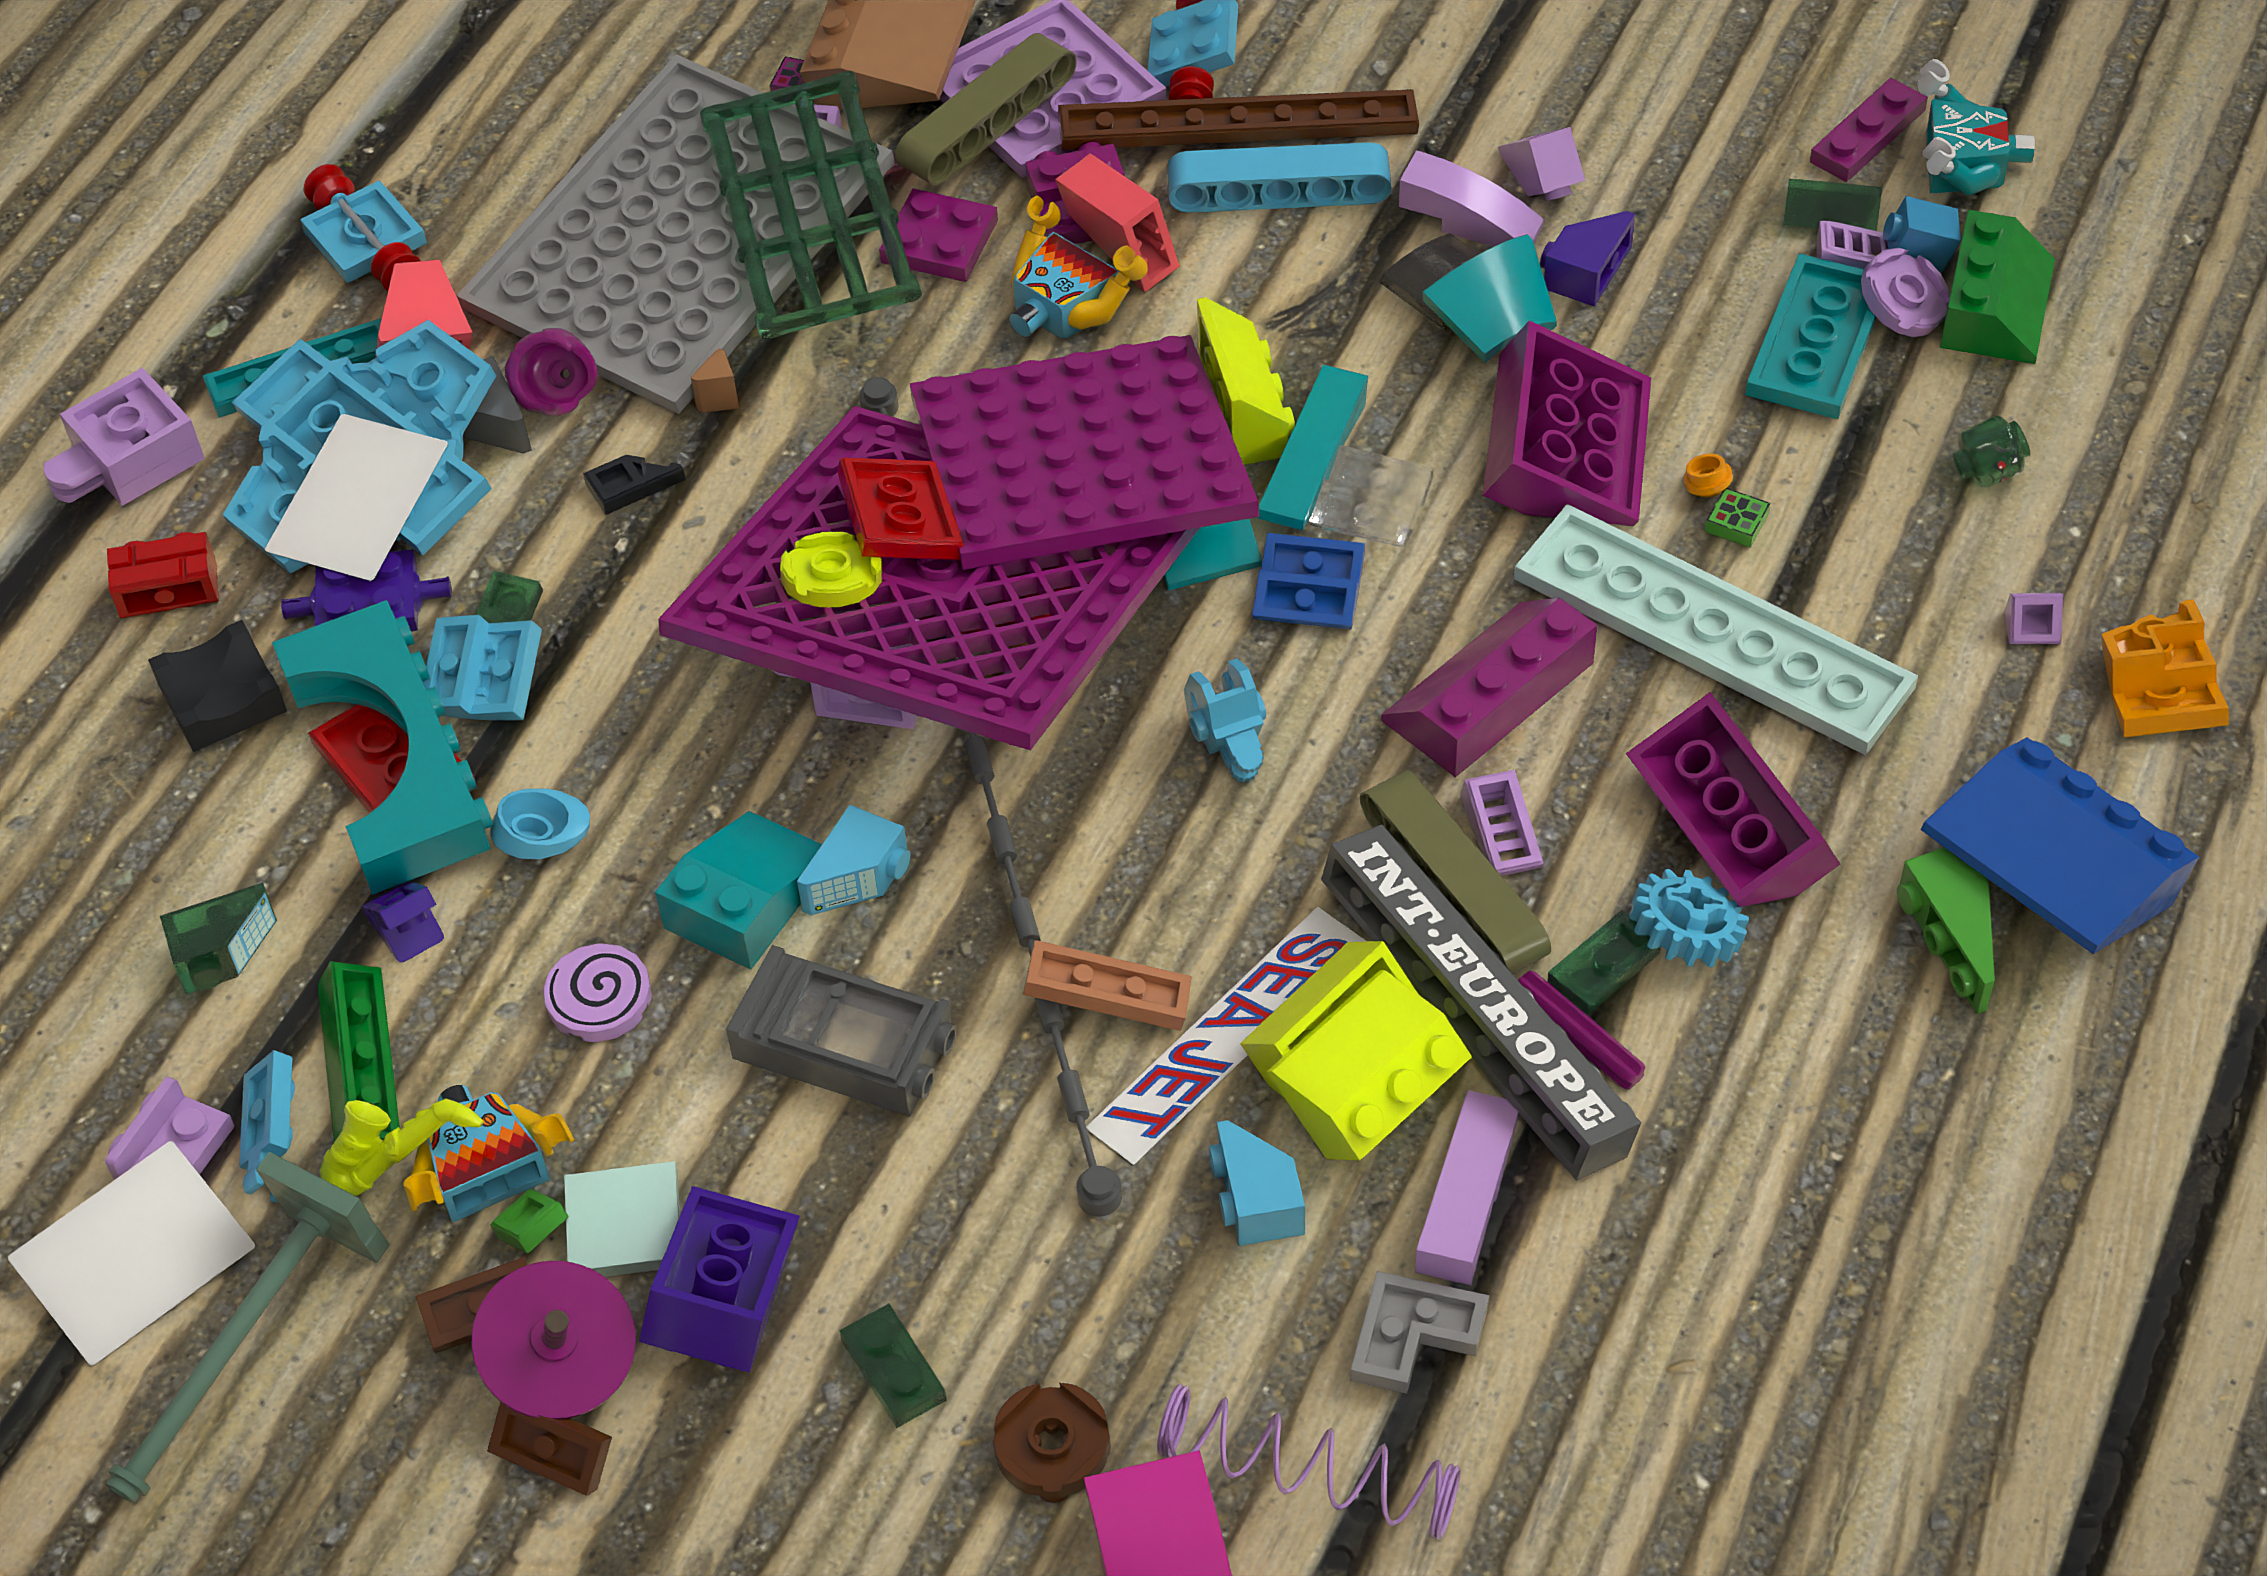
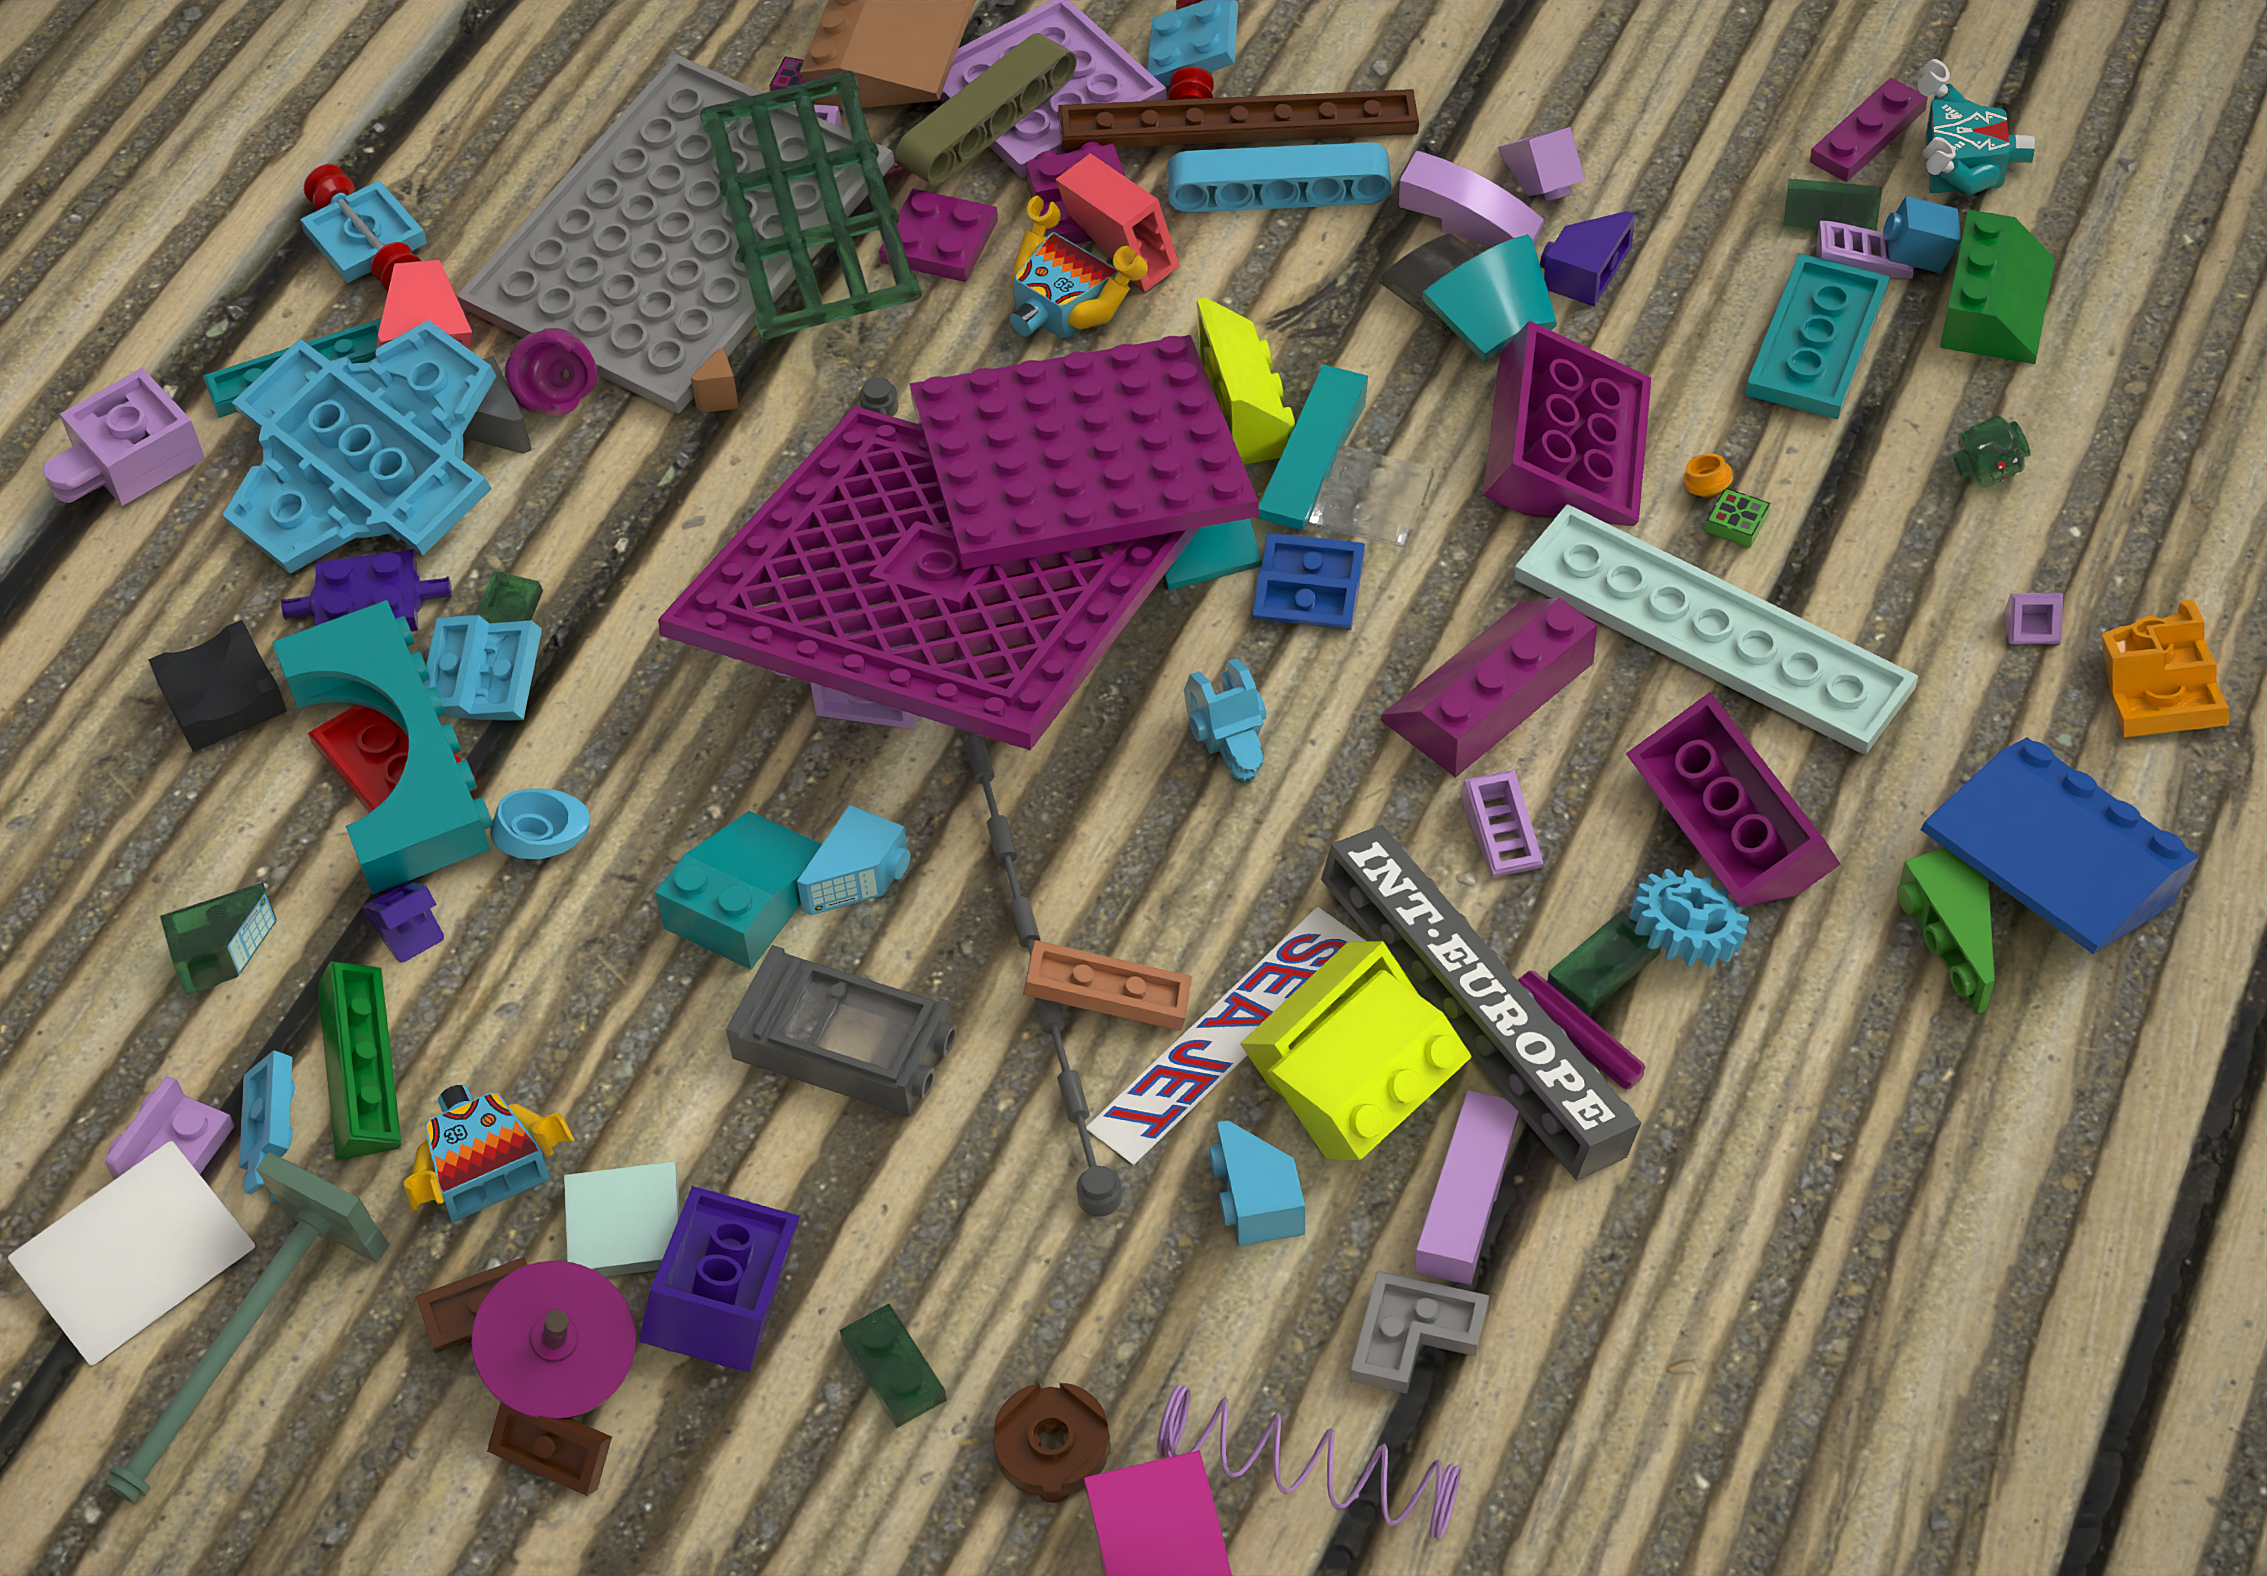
(162, 574): red brick -> none
(356, 497): white sticker -> none
(362, 1157): neon yellow piece -> none
(529, 1220): bright green tile -> none
(597, 992): lavender tile -> none
(629, 480): black tile -> none
(829, 570): neon yellow tile -> none
(899, 508): red tile -> none
(1457, 868): olive beam -> none
(1905, 292): lavender tile -> none

